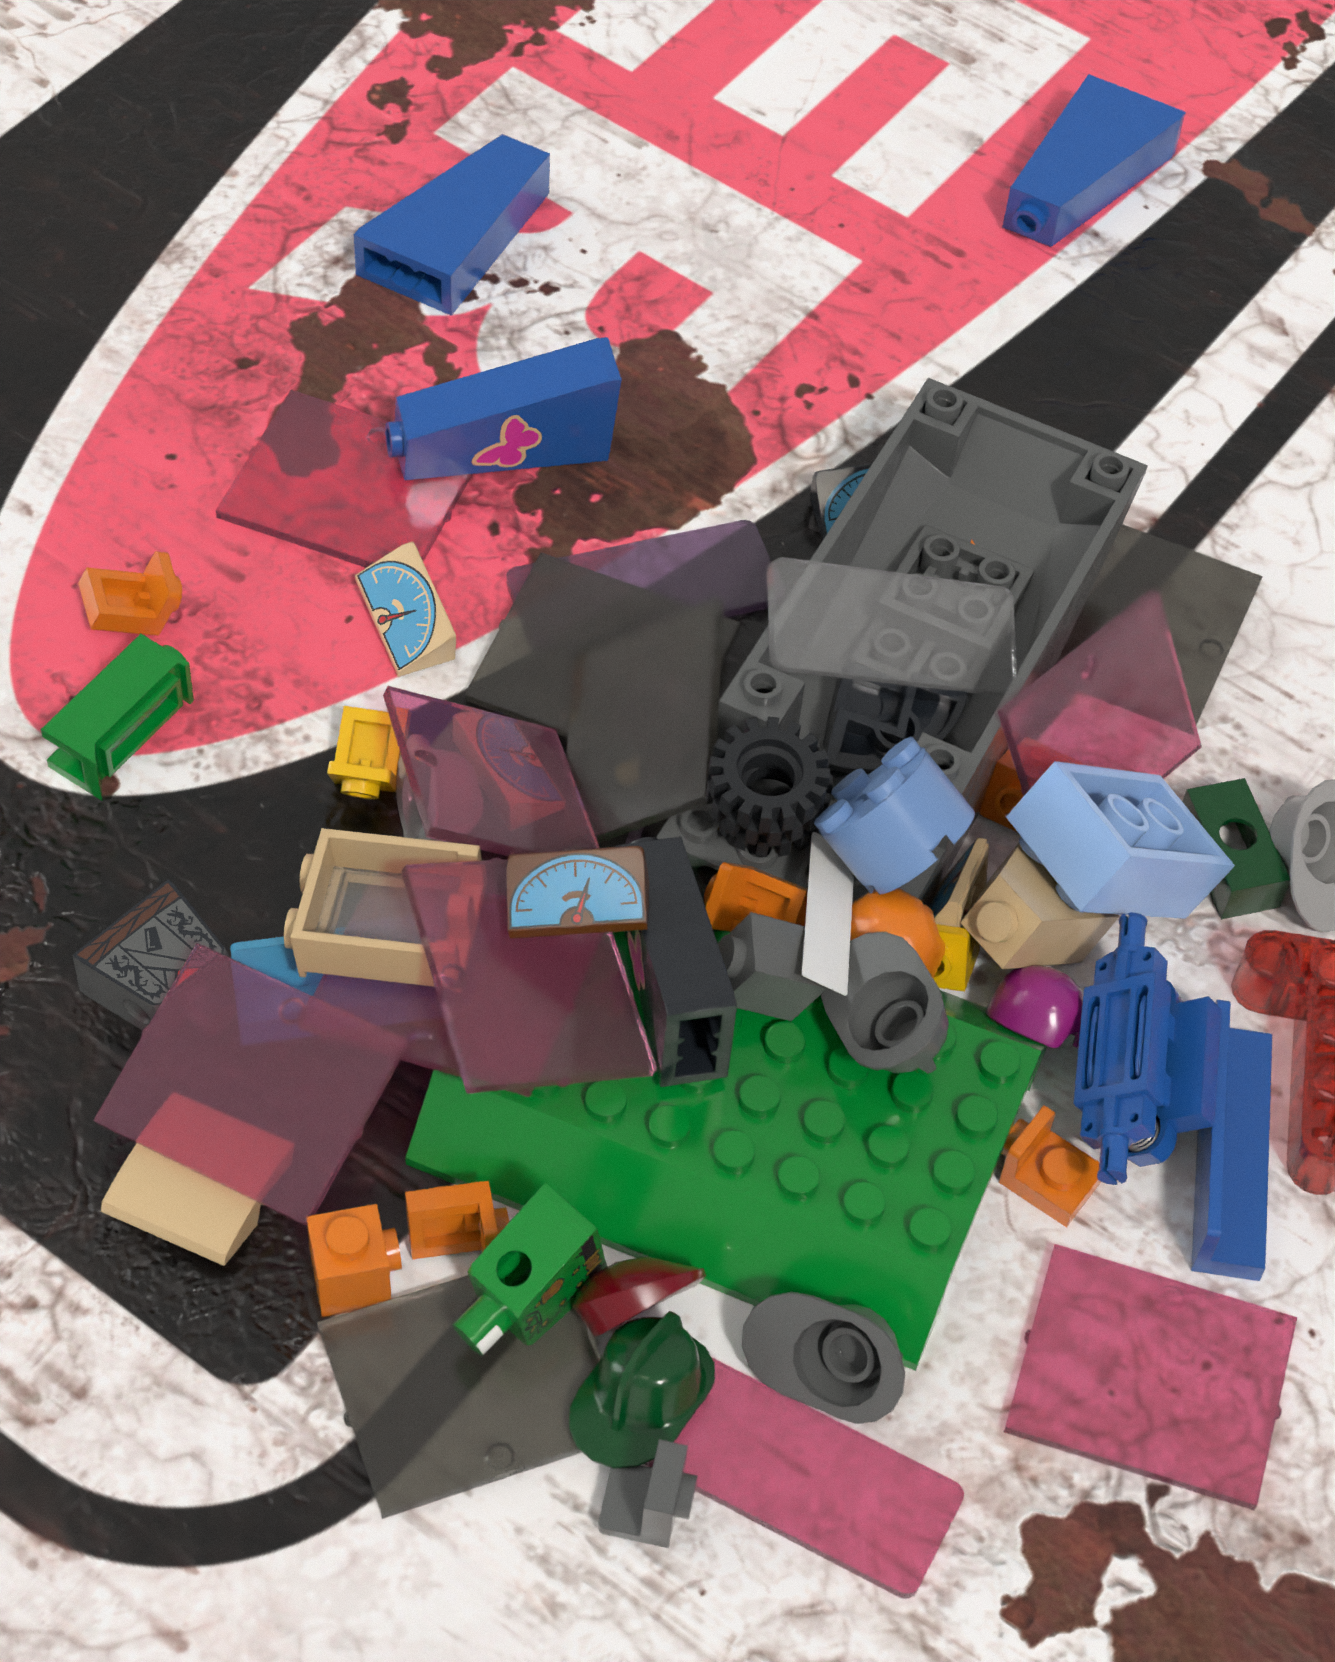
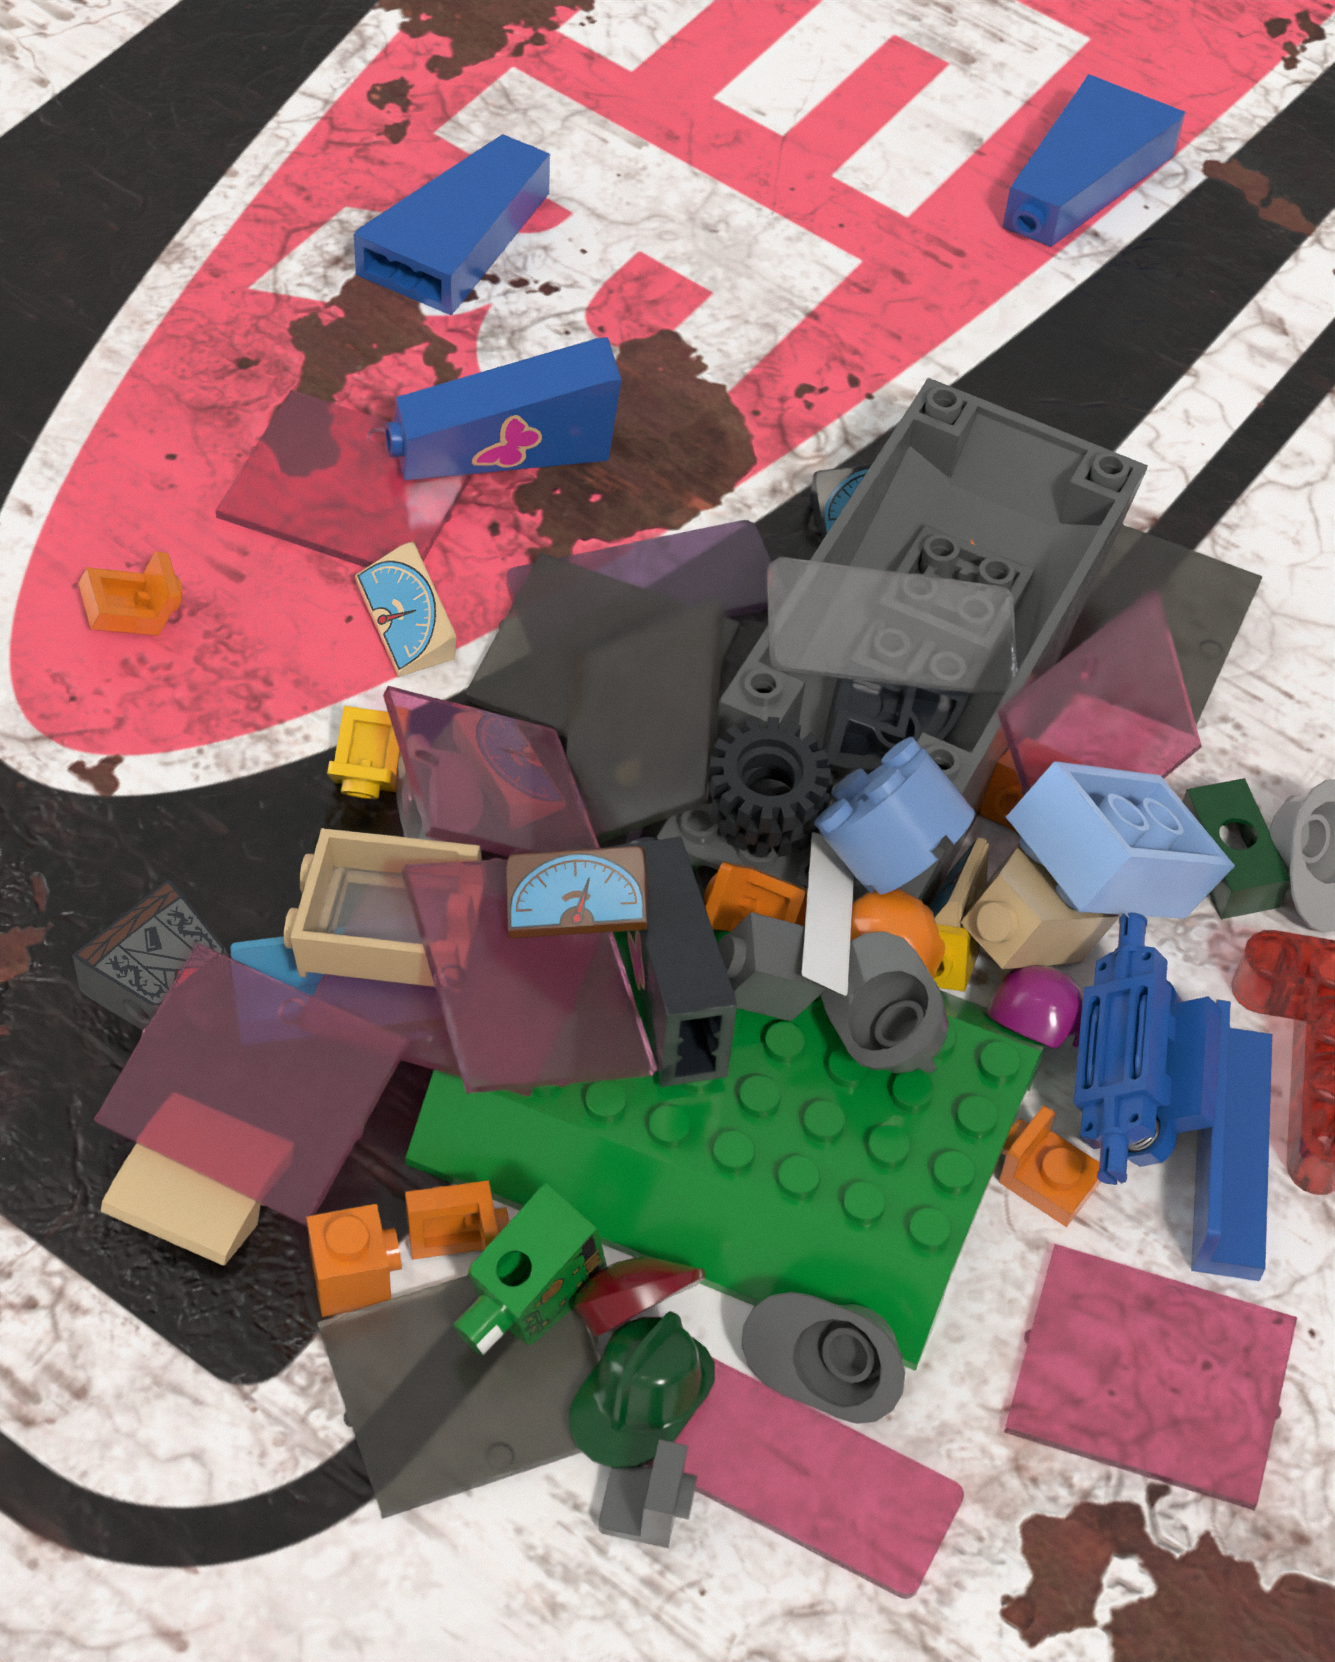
(118, 712): green window -> none

